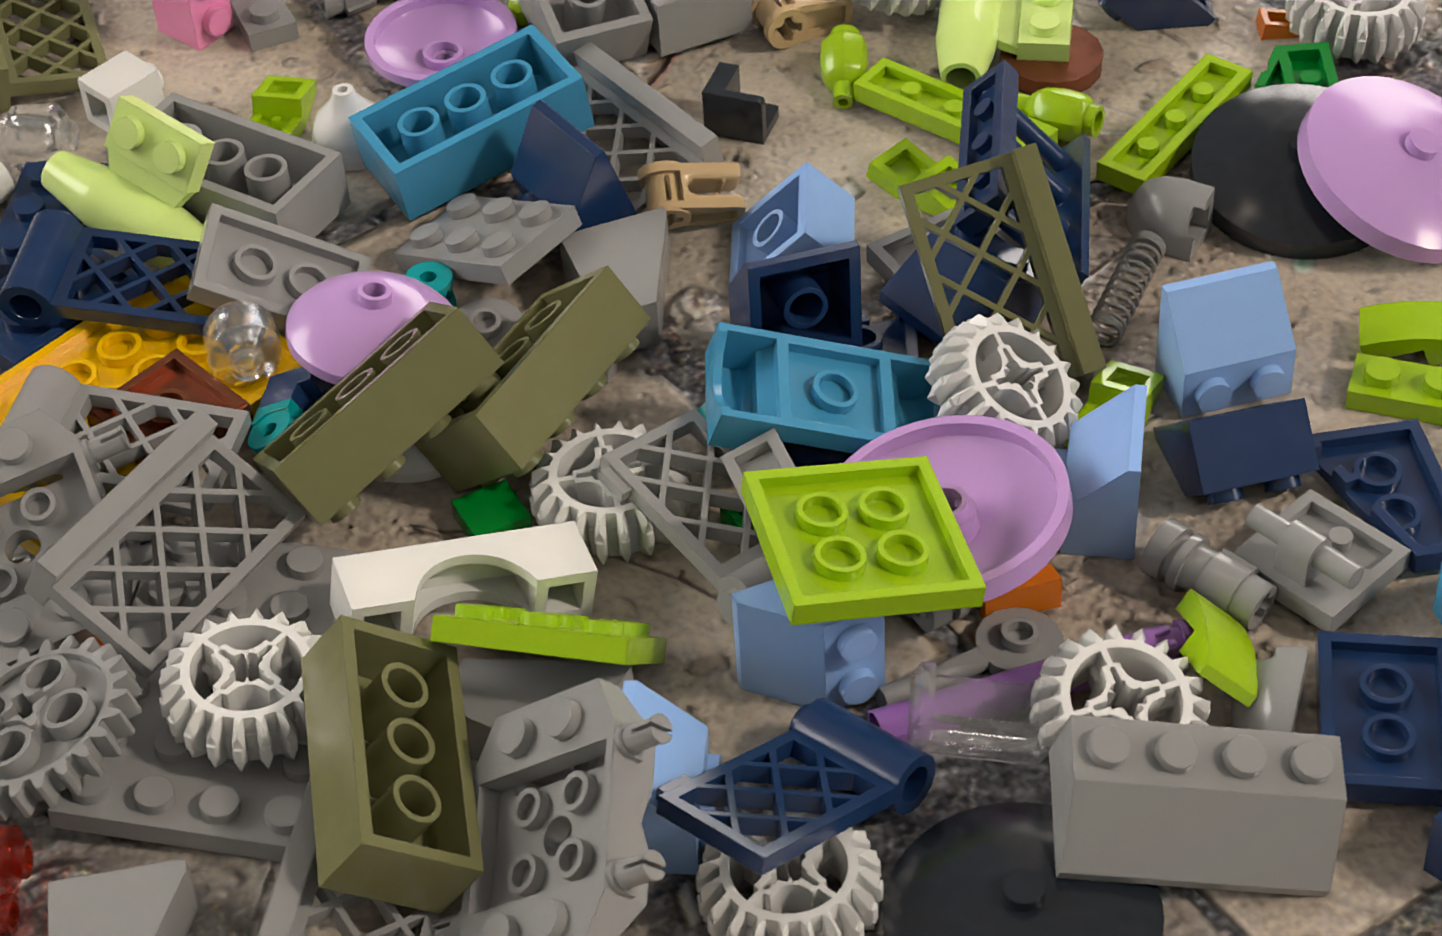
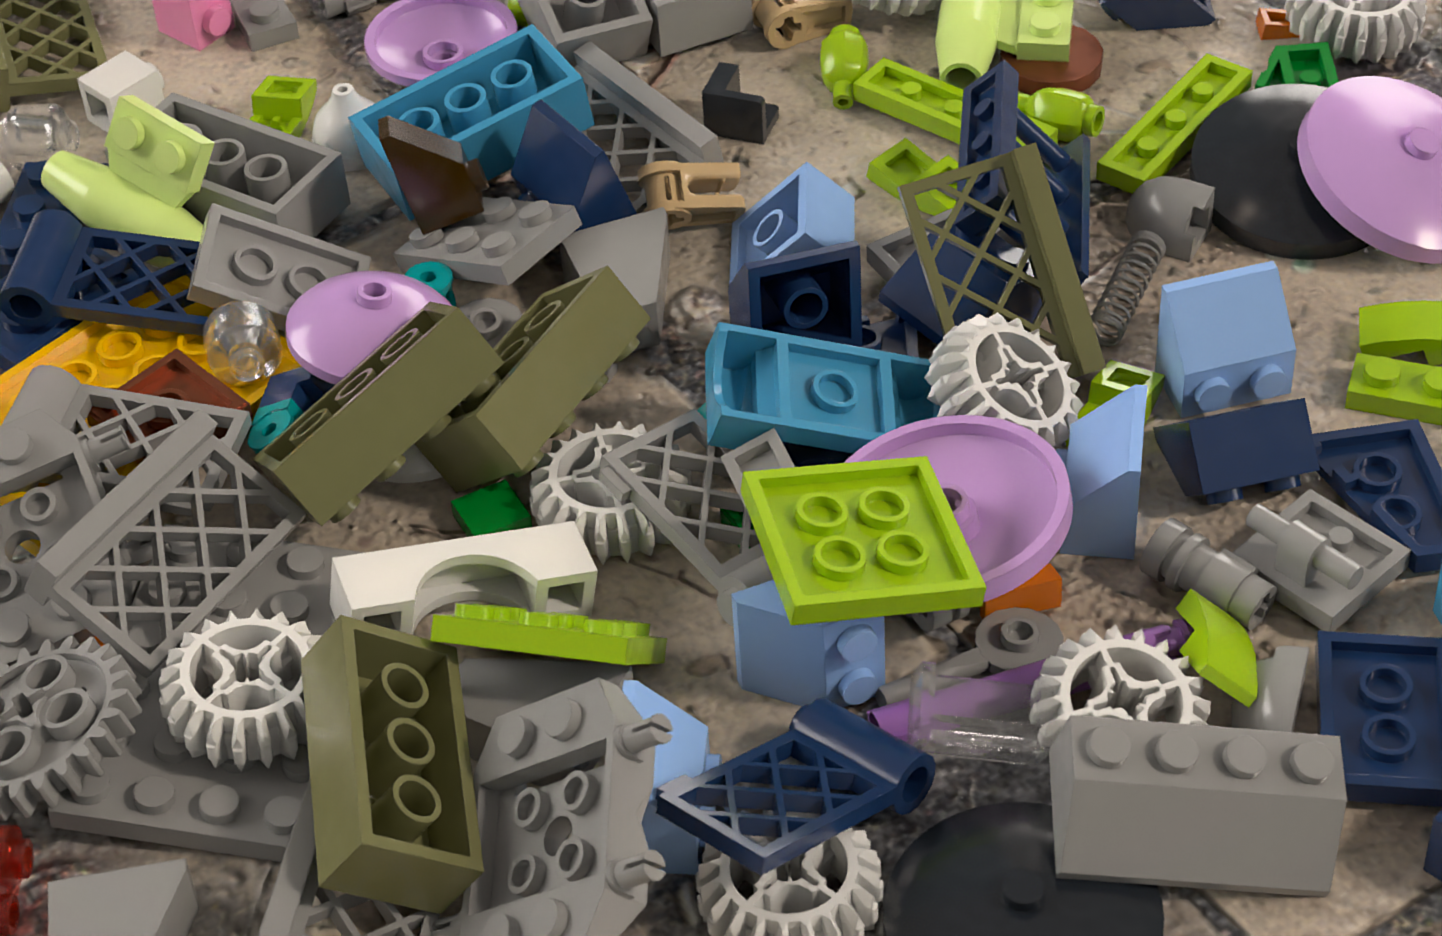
(433, 174): none -> dark brown slope

